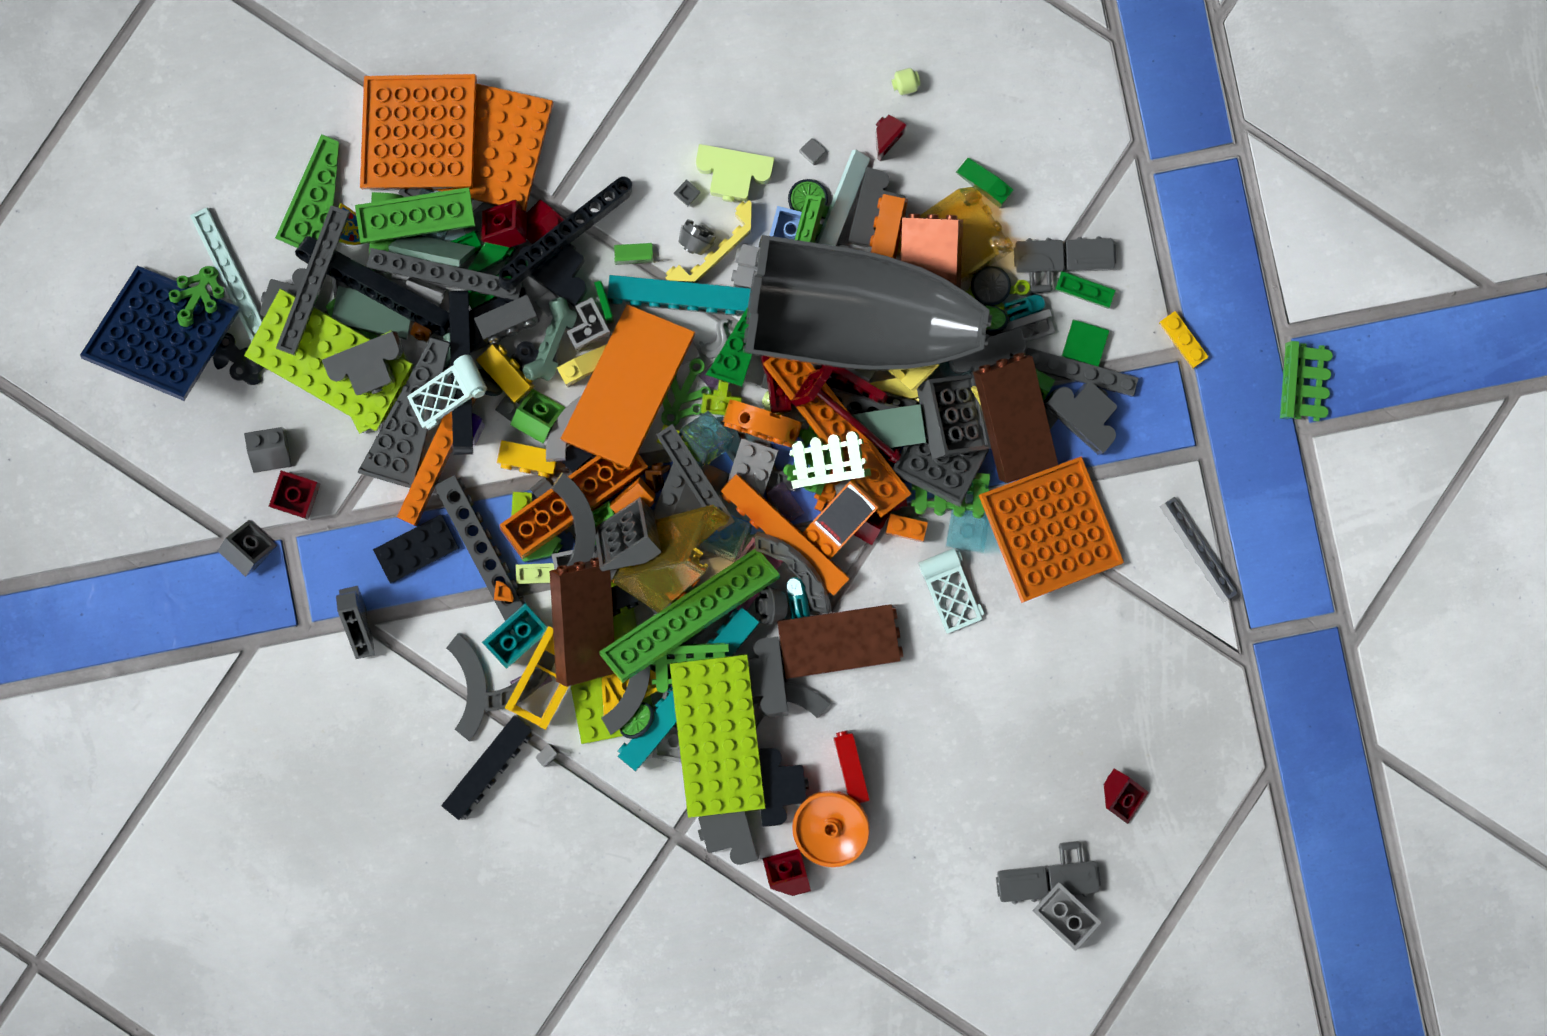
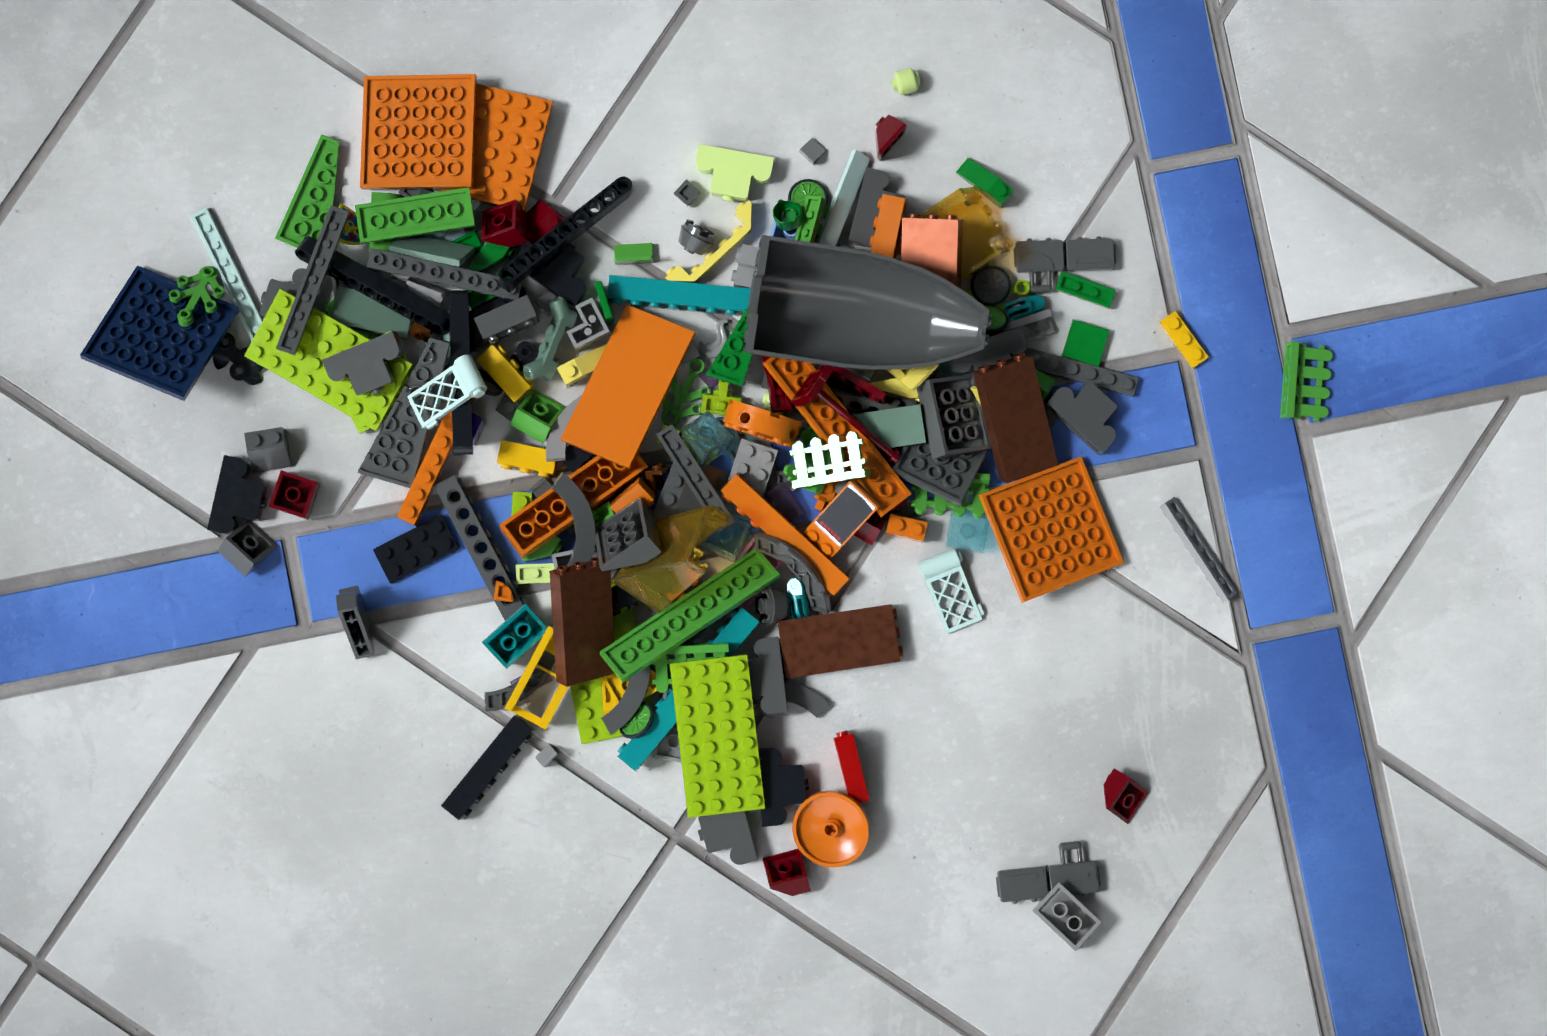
(236, 497): none -> black brick
(475, 683): dark grey tile -> none
(787, 214): none -> green hair

